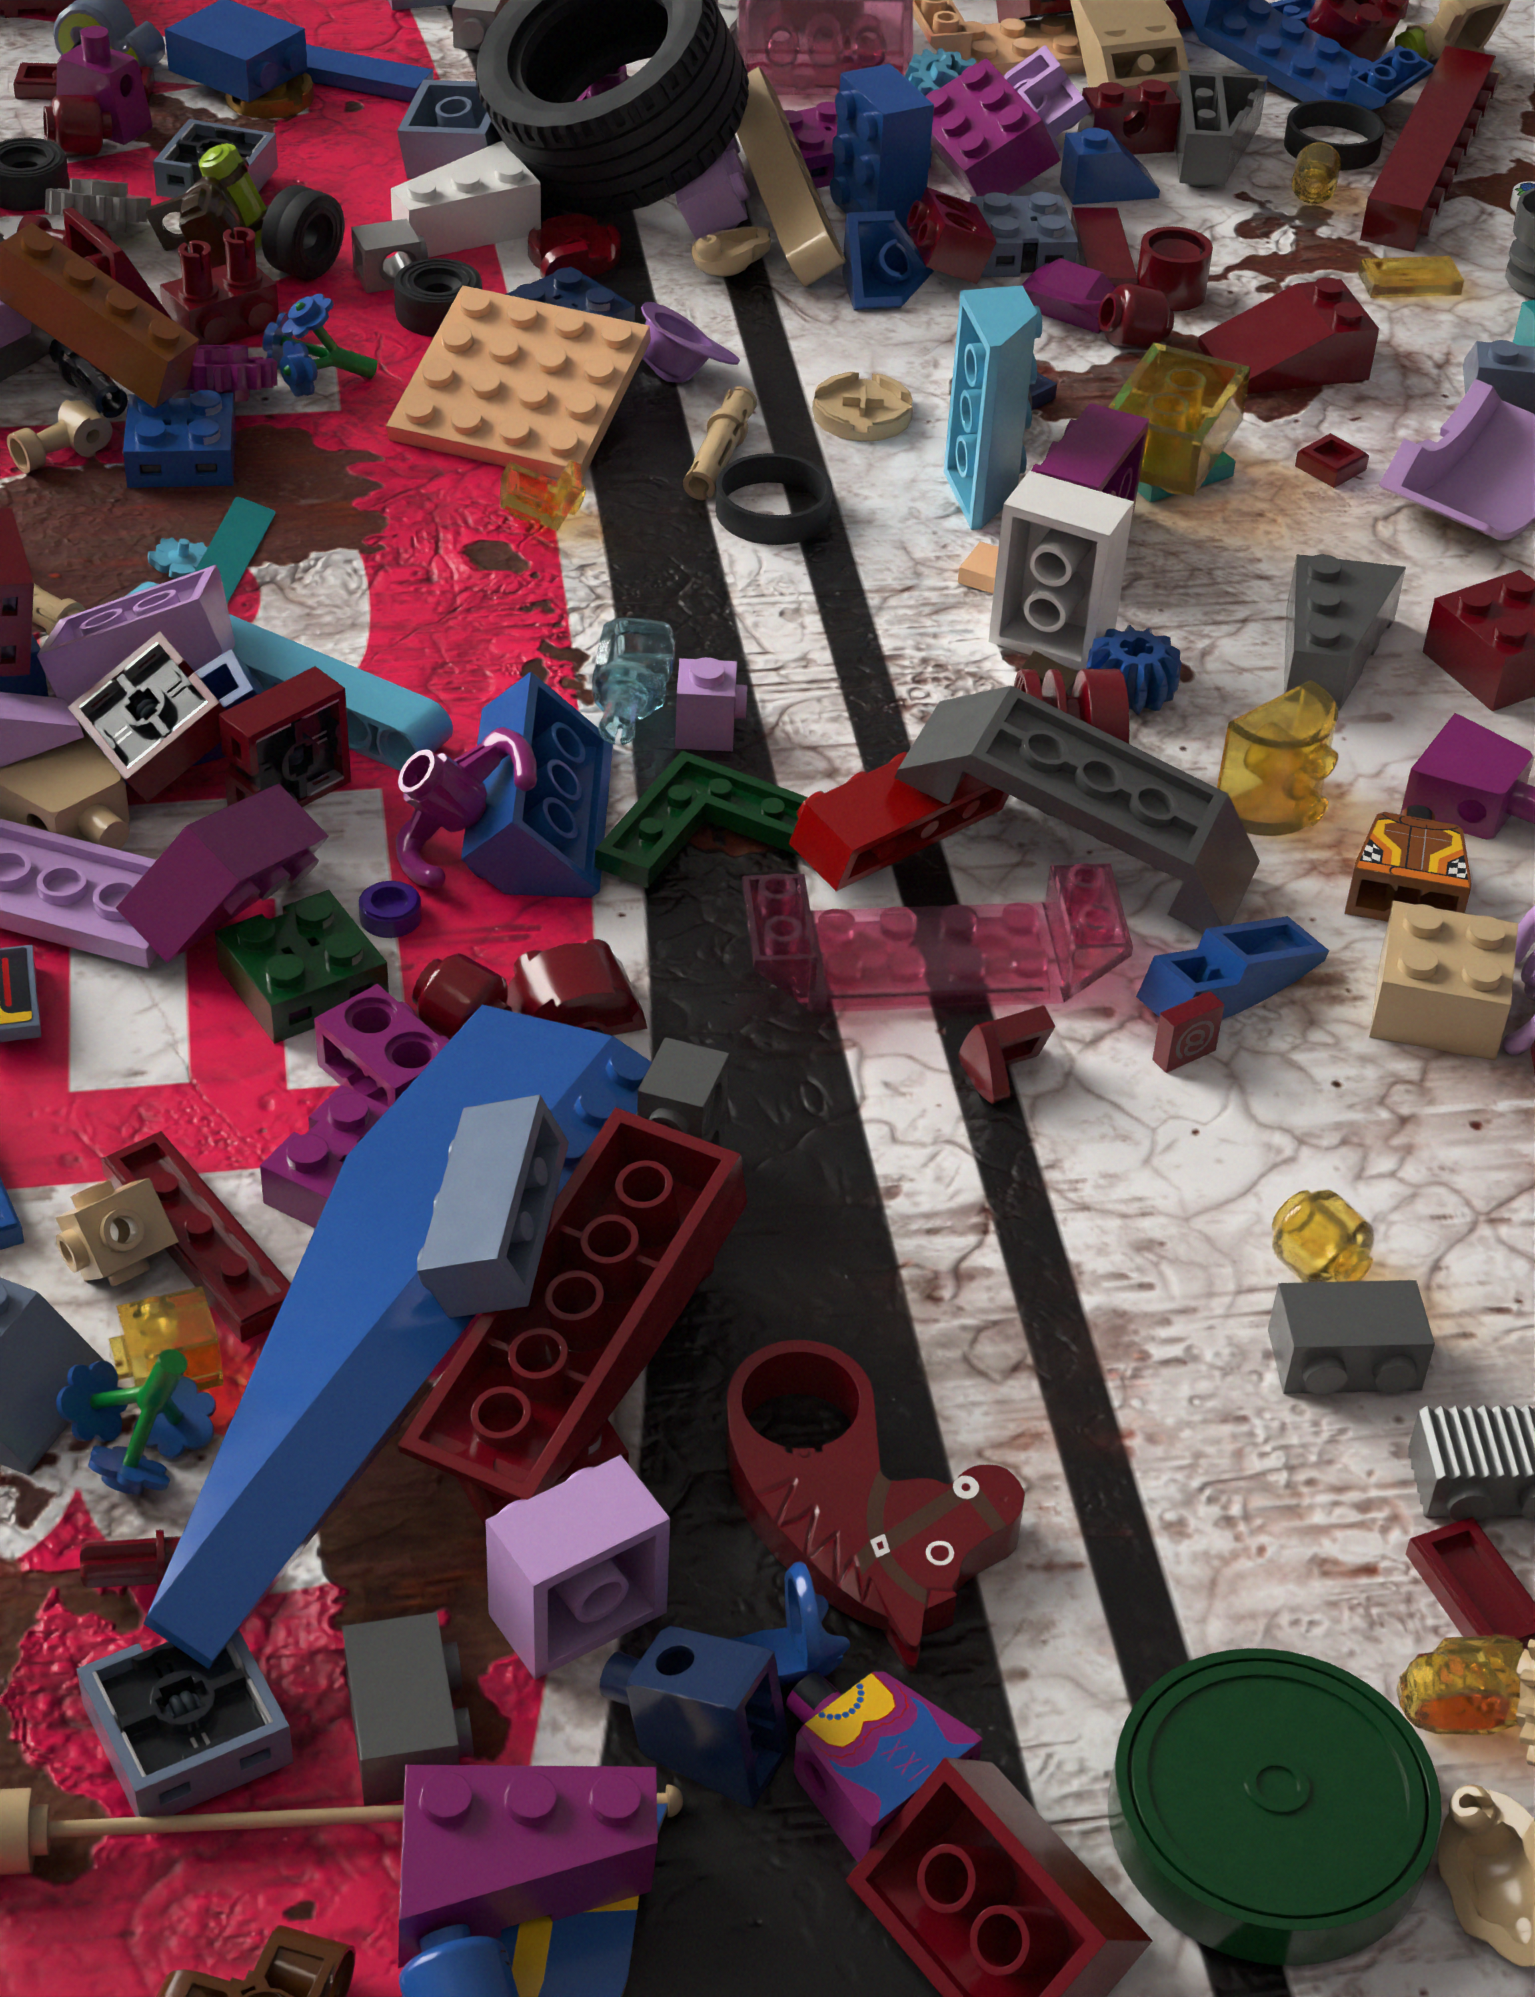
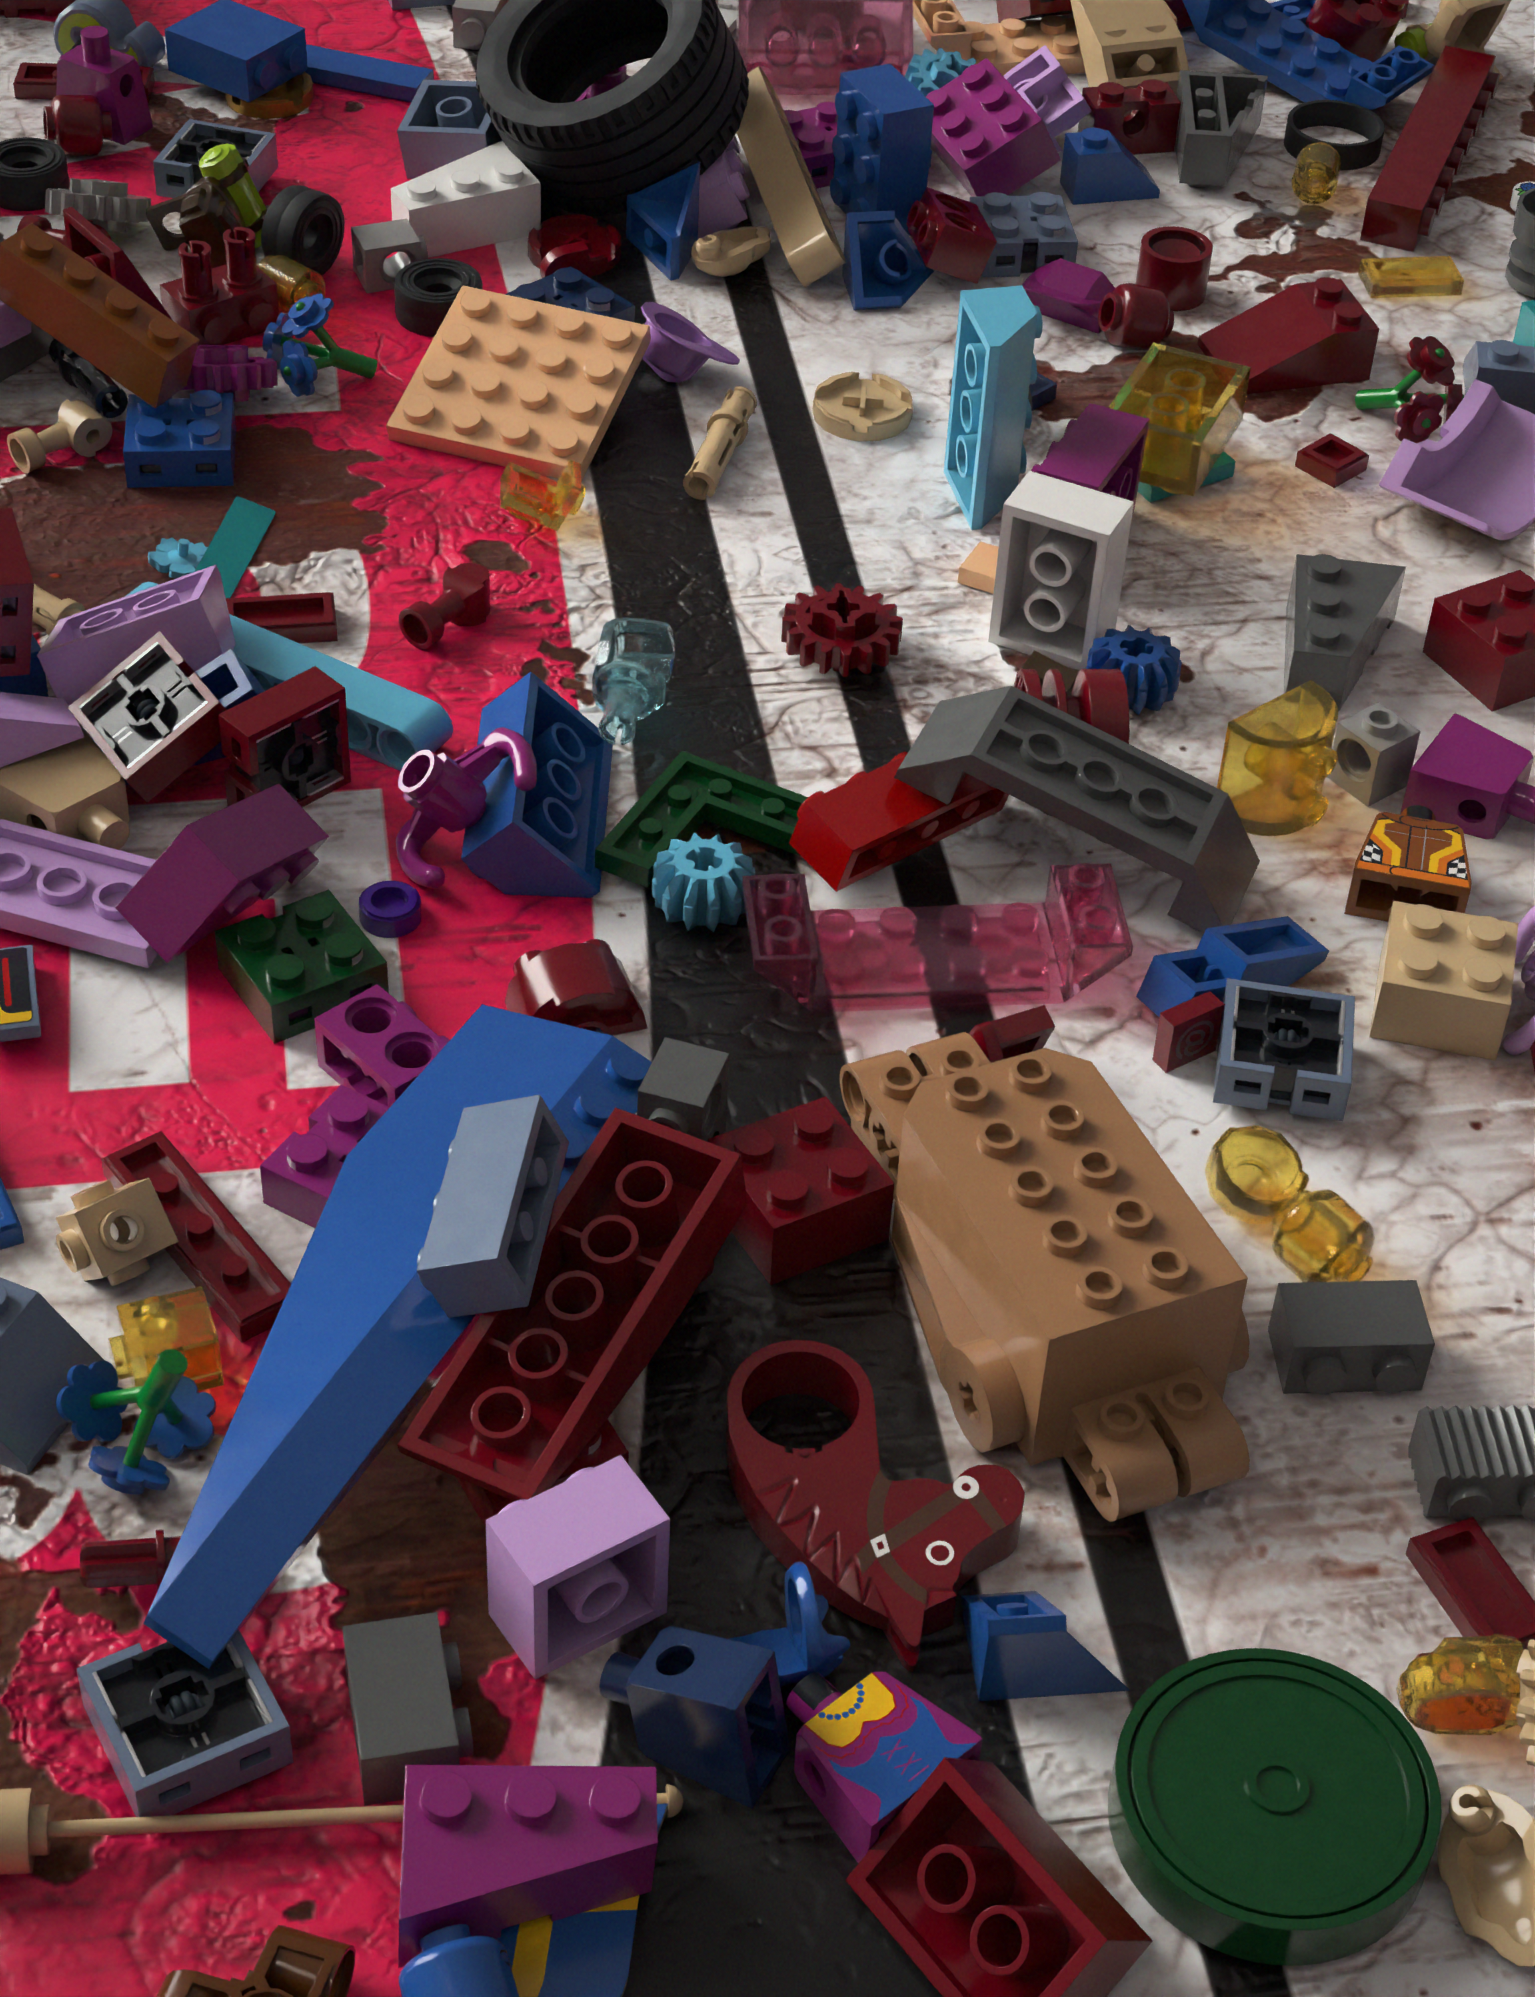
(292, 279): none -> clear yellow brick
(293, 616): none -> dark red tile
(454, 990): dark red head -> none
(463, 603): none -> dark red leg
(665, 220): none -> blue slope
(701, 881): none -> medium azure gear
(708, 704): lavender brick -> none
(773, 528): black tyre -> none
(807, 1190): none -> dark red brick
(841, 629): none -> dark red gear
(1025, 1651): none -> blue slope
(1057, 1269): none -> medium nougat piece
(1103, 243): dark red tile -> none
(1253, 1173): none -> clear yellow hair
(1285, 1049): none -> piece
(1374, 753): none -> light grey brick
(1419, 411): none -> dark red plant

